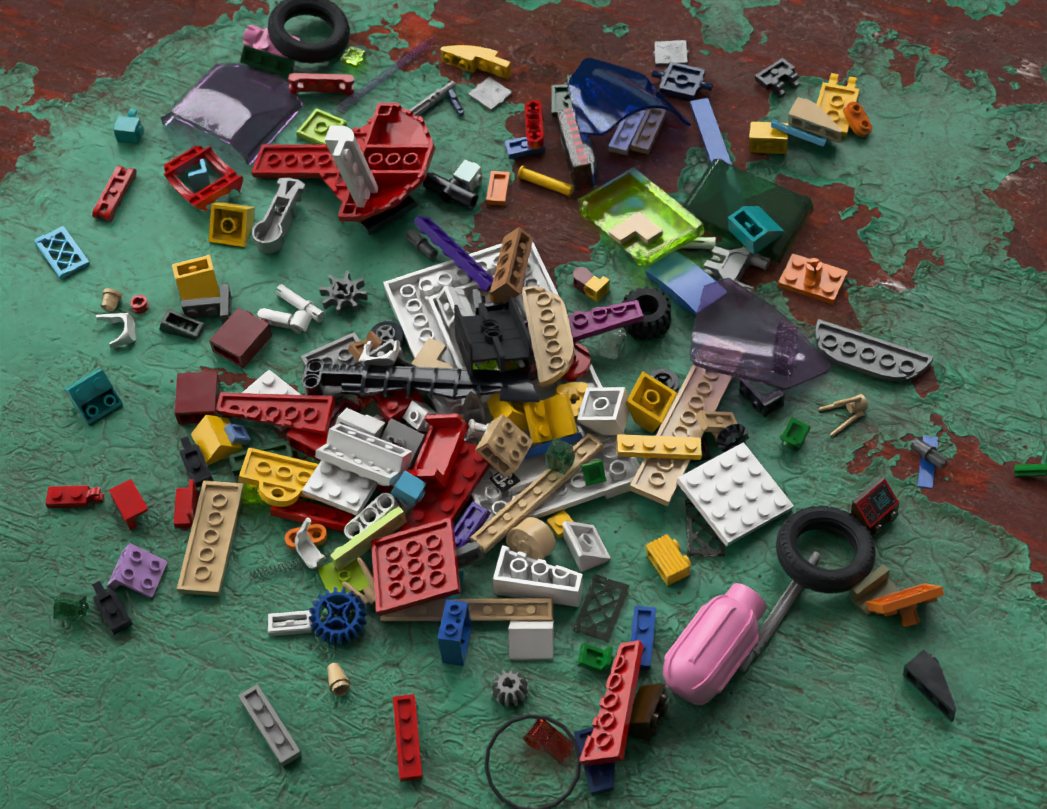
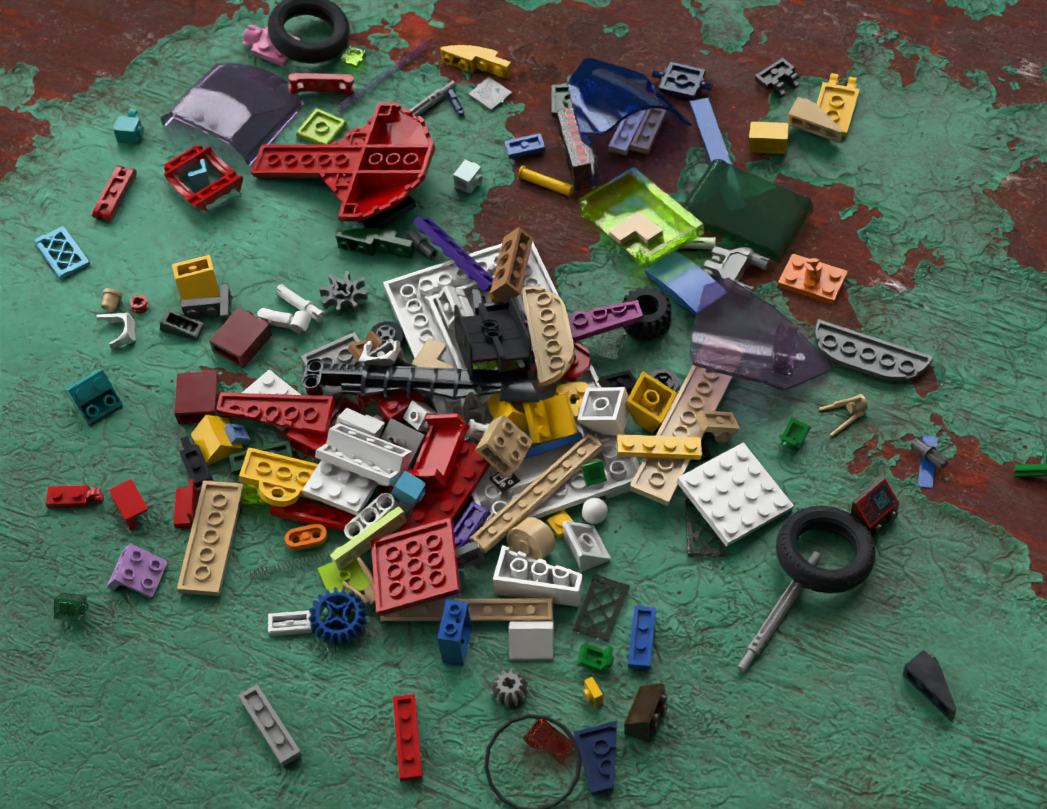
(111, 608): black hinge -> none
(231, 223): yellow slope -> none
(267, 61): dark green plate -> none
(278, 222): light grey piece -> none
(306, 547): white helmet -> none
(338, 680): tan cone -> none
(351, 163): white brick -> none
(372, 239): none -> dark green slope
(450, 190): black piece -> none
(498, 188): orange tile -> none
(531, 125): red beam -> none
(559, 456): clear green brick -> none
(589, 284): leg -> none
(592, 692): none -> yellow plate
(594, 510): none -> white piece
(612, 724): wing -> none
(619, 379): none -> black plate
(668, 560): yellow brick -> none
(670, 52): light grey piece -> none
(714, 645): bright pink piece -> none
(724, 438): black gear -> none
(753, 228): teal slope -> none
(765, 405): black bracket -> none
(798, 133): medium azure window -> none
(856, 117): orange plate -> none
(872, 587): olive panel -> none
(905, 602): orange plate -> none

